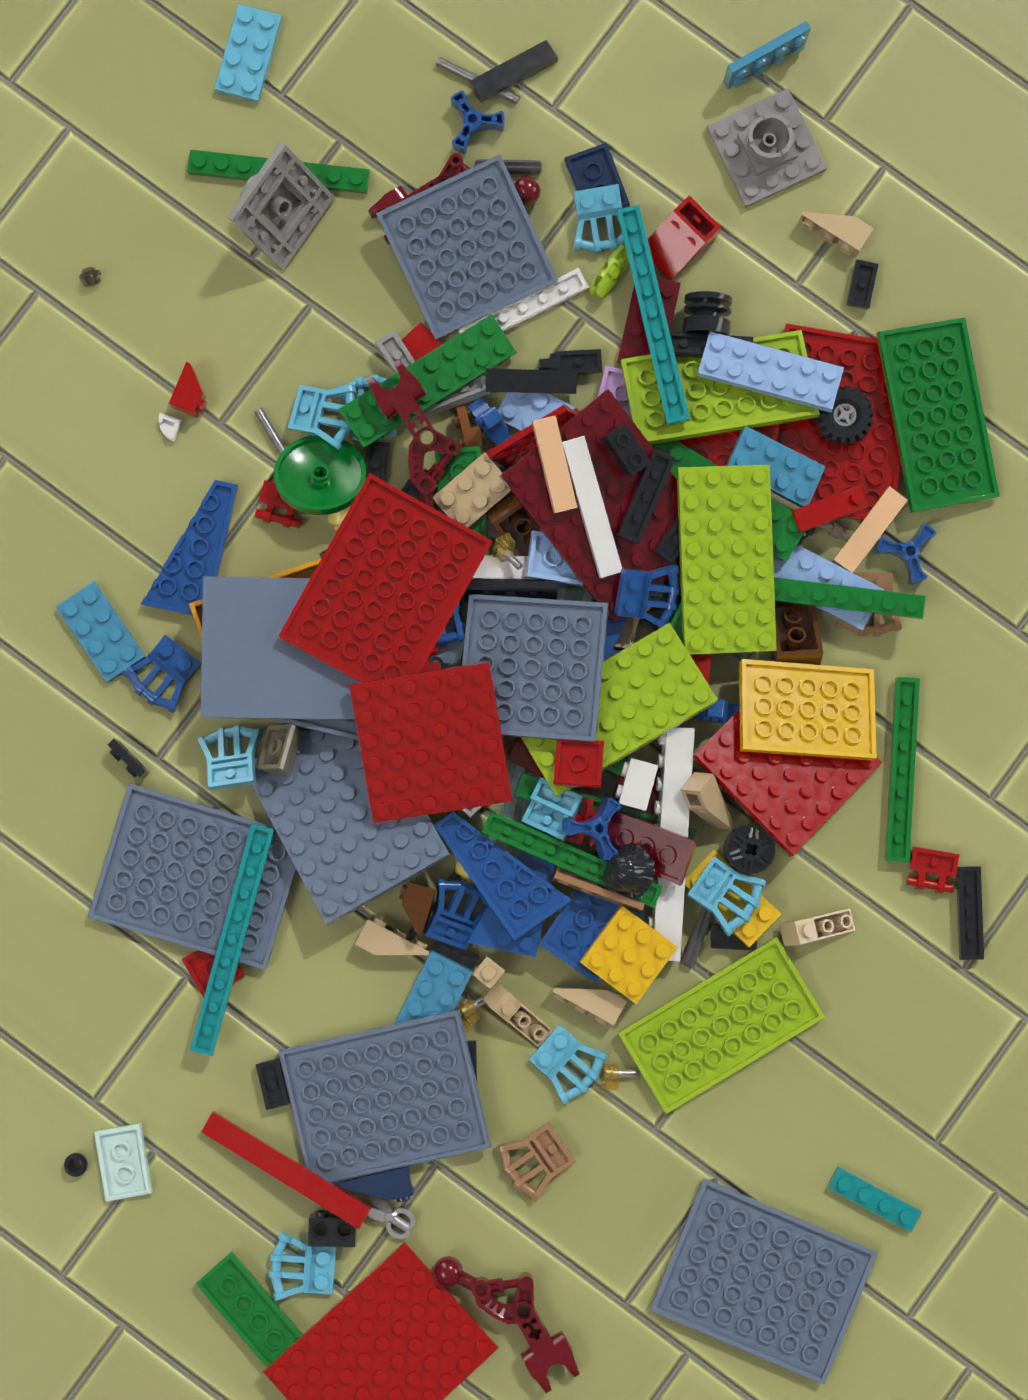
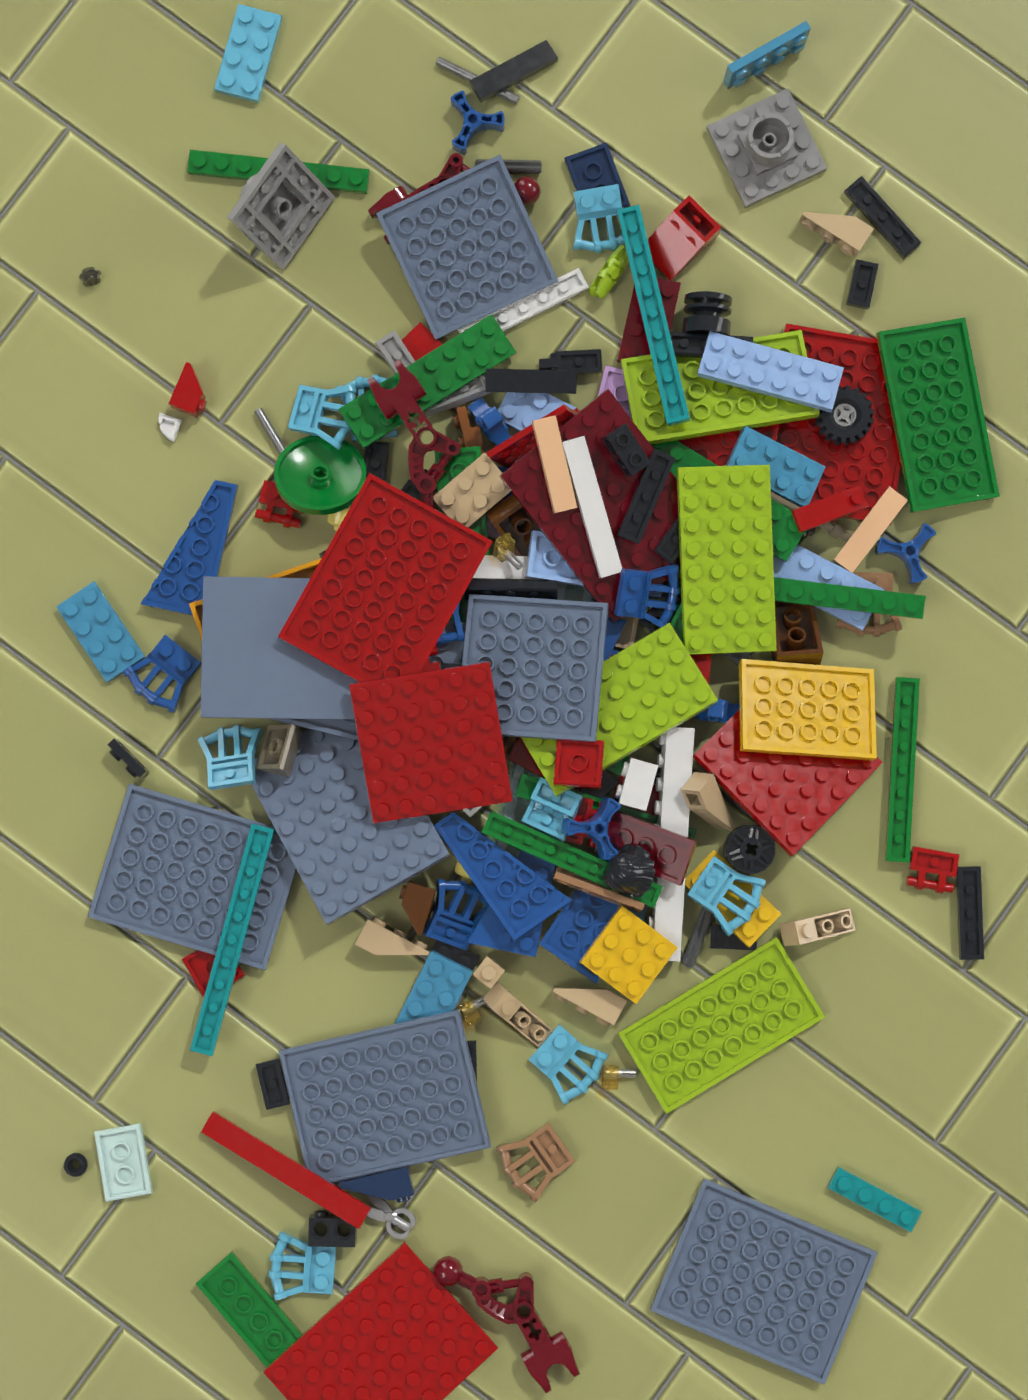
(882, 217): none -> black tile

